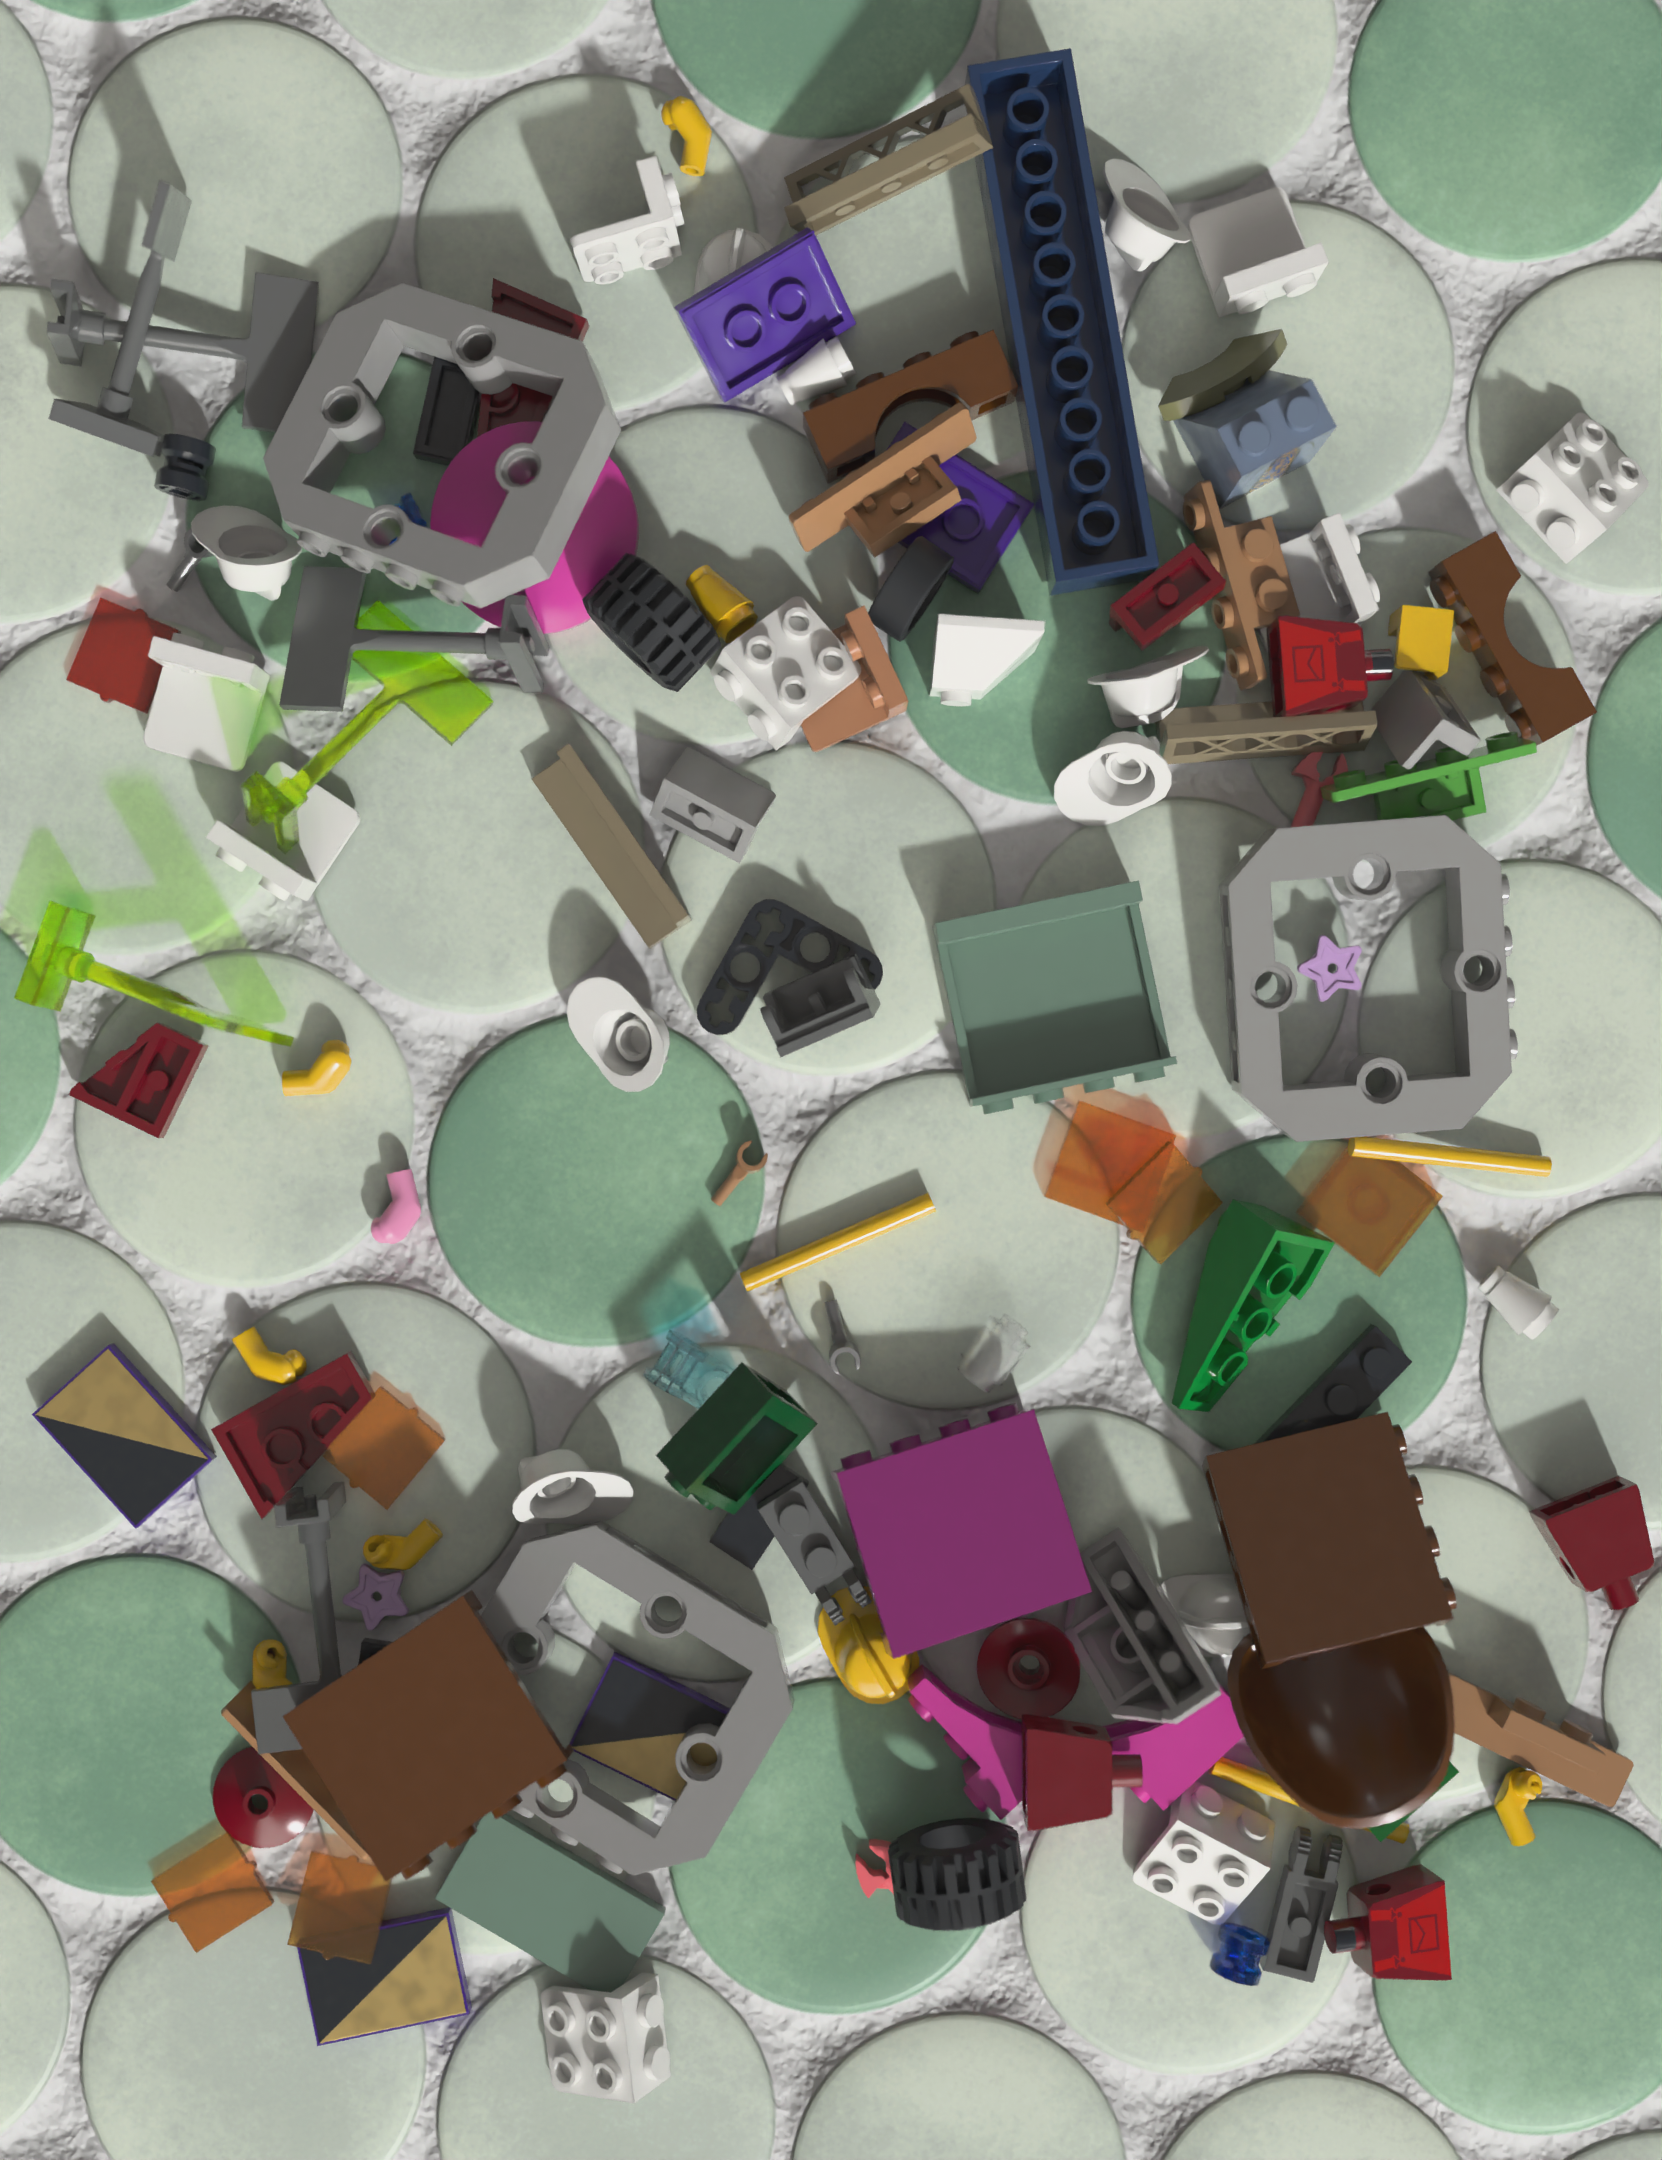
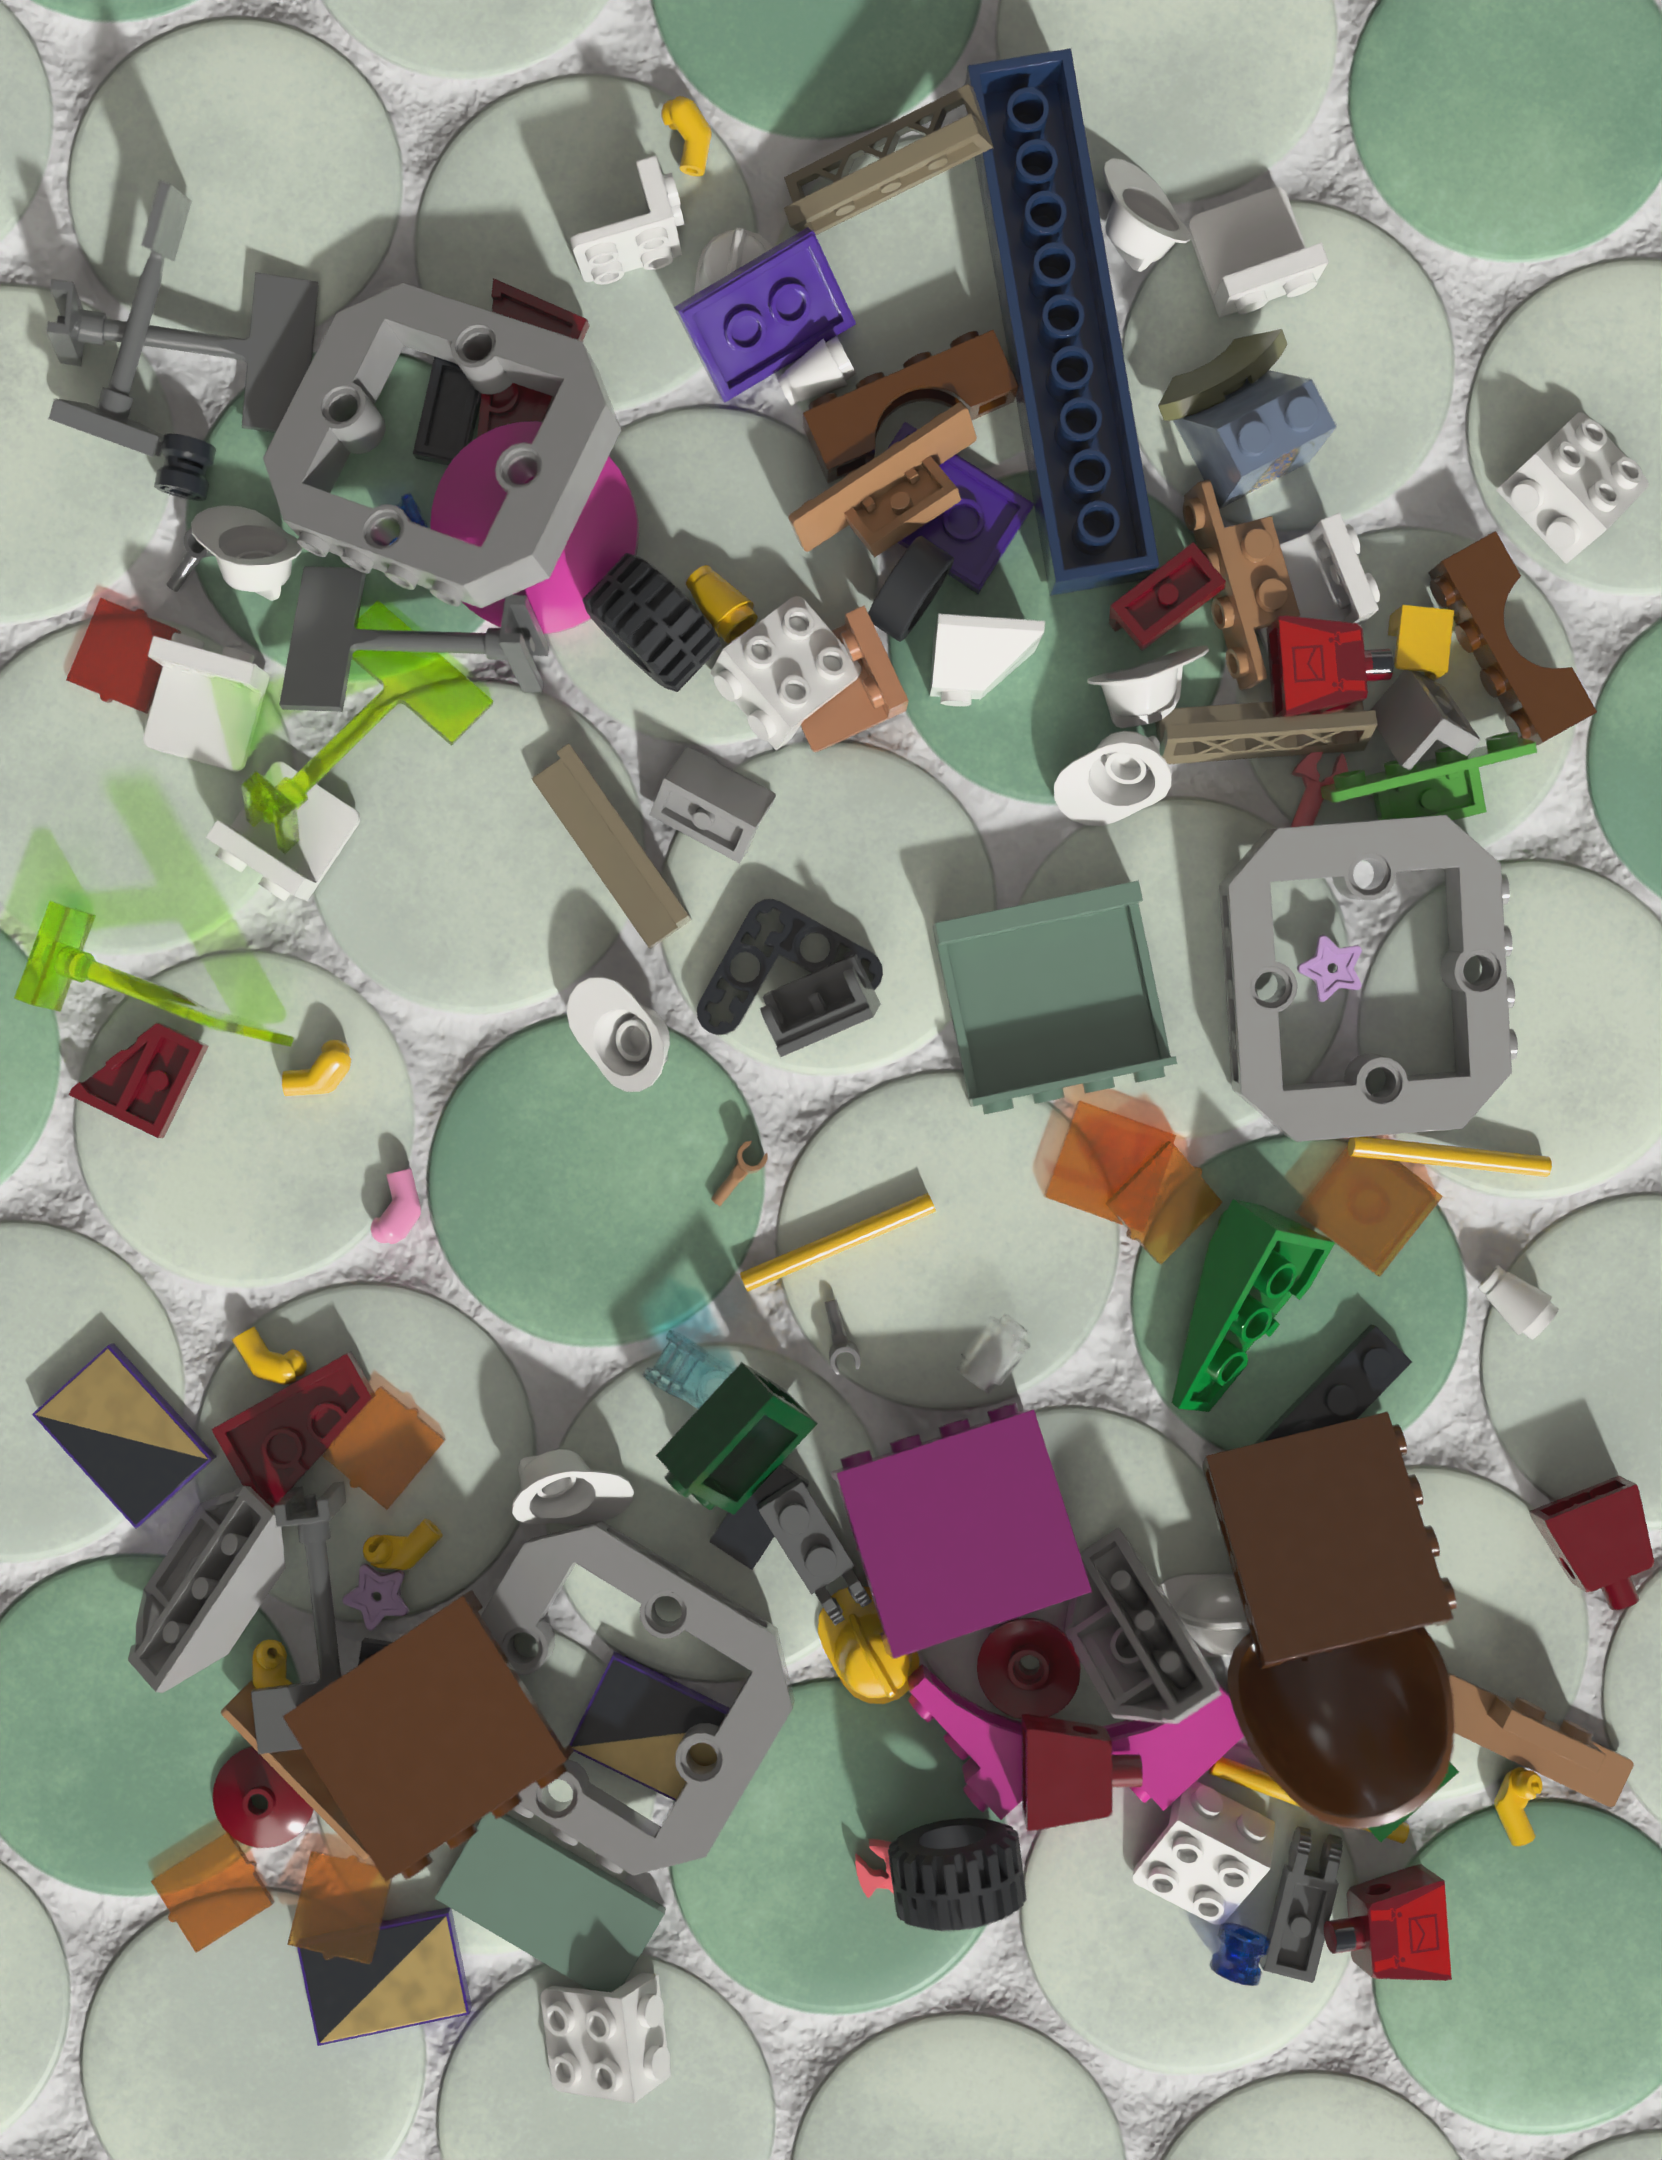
(207, 1588): none -> light grey wedge

